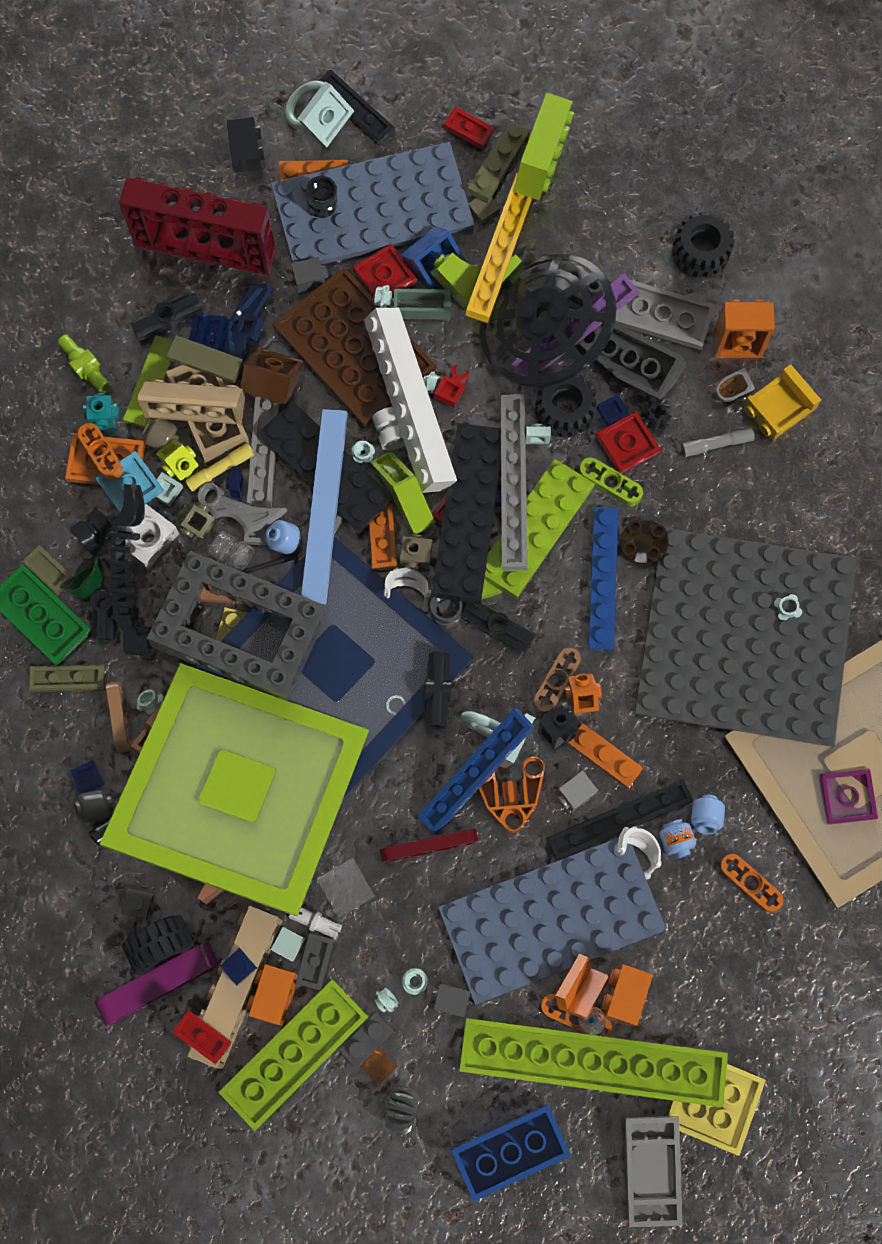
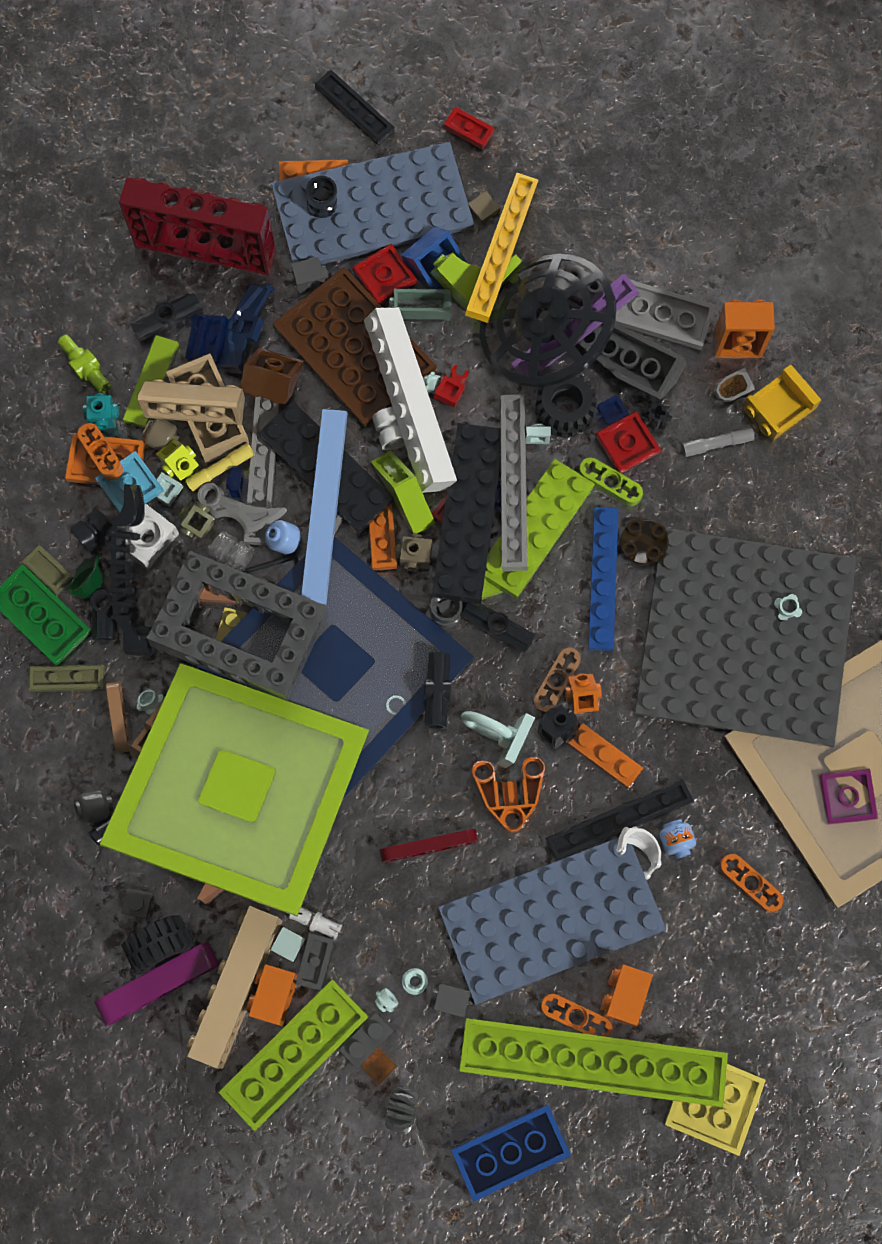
(87, 776): clear blue plate -> none
(202, 1037): red plate -> none
(205, 359): olive tile -> none
(238, 966): clear blue plate -> none
(243, 144): black brick -> none
(323, 114): light aqua tile -> none
(346, 887): clear piece -> none
(363, 446): light aqua plate -> none
(383, 296): light aqua plate -> none
(410, 578): white helmet -> none
(476, 771): blue plate -> none
(498, 161): olive plate -> none
(544, 147): lime brick -> none
(576, 792): light grey brick -> none
(581, 988): orange panel -> none
(594, 1023): clear tile -> none
(653, 1171): light grey slope -> none
(706, 228): black tyre -> none
(708, 814): light blue head -> none

